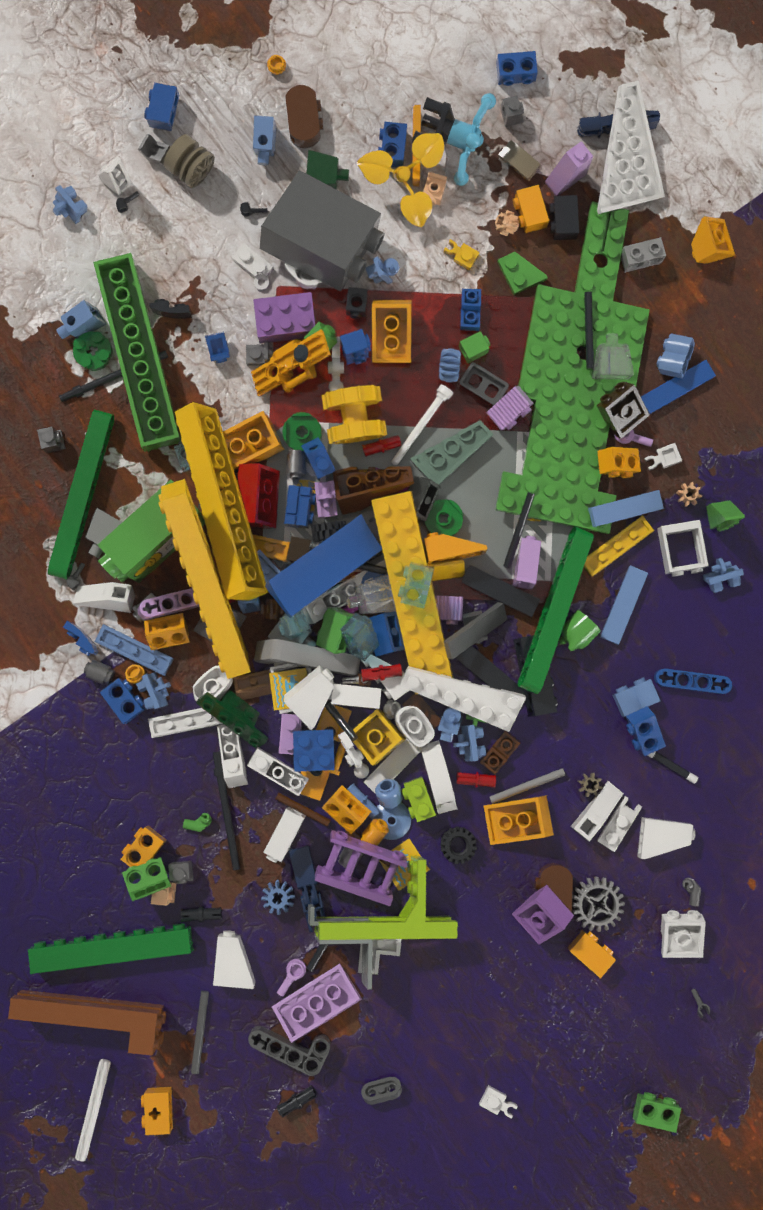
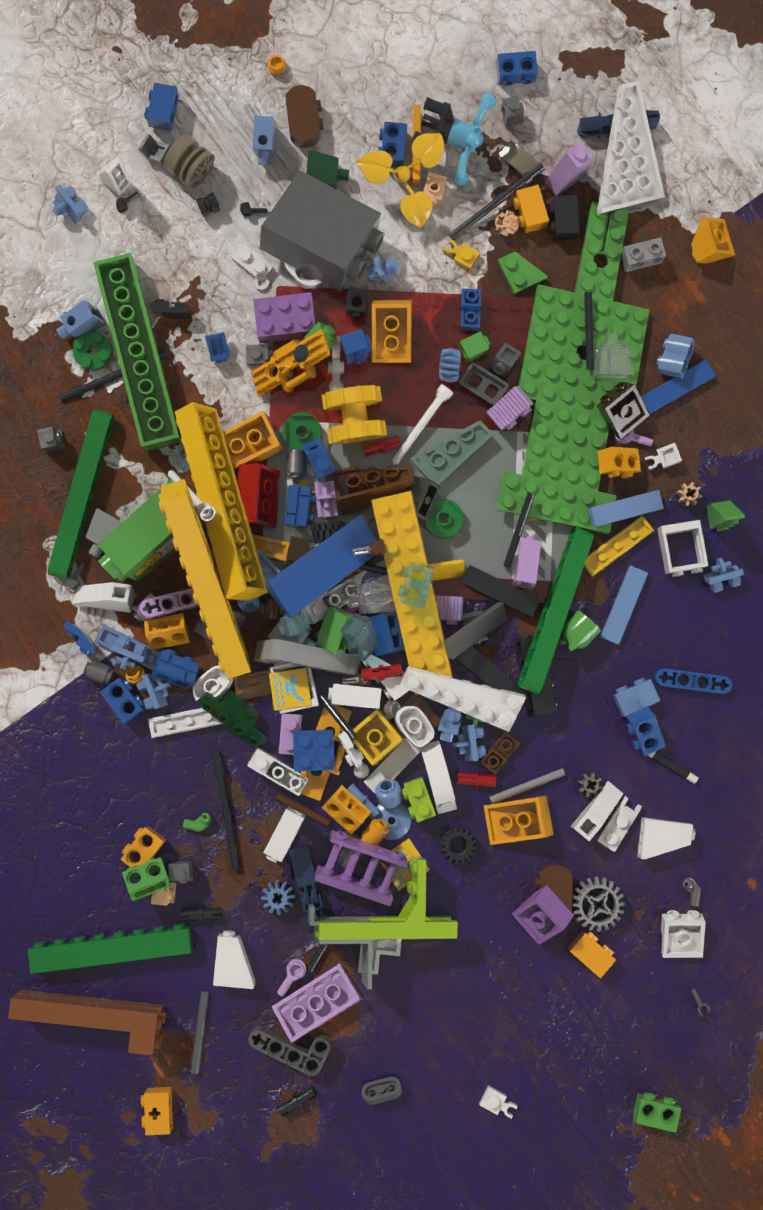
(92, 1110): white axle -> none
(121, 647): none -> medium blue hips
(175, 669): none -> blue brick
(204, 510): none -> white piece
(208, 204): none -> black wheel
(232, 757): white slope -> none
(310, 696): white slope -> none
(374, 548): none -> reddish brown piece
(449, 548): light orange slope -> none
(504, 360): none -> flat silver bracket
(525, 179): none -> black bar

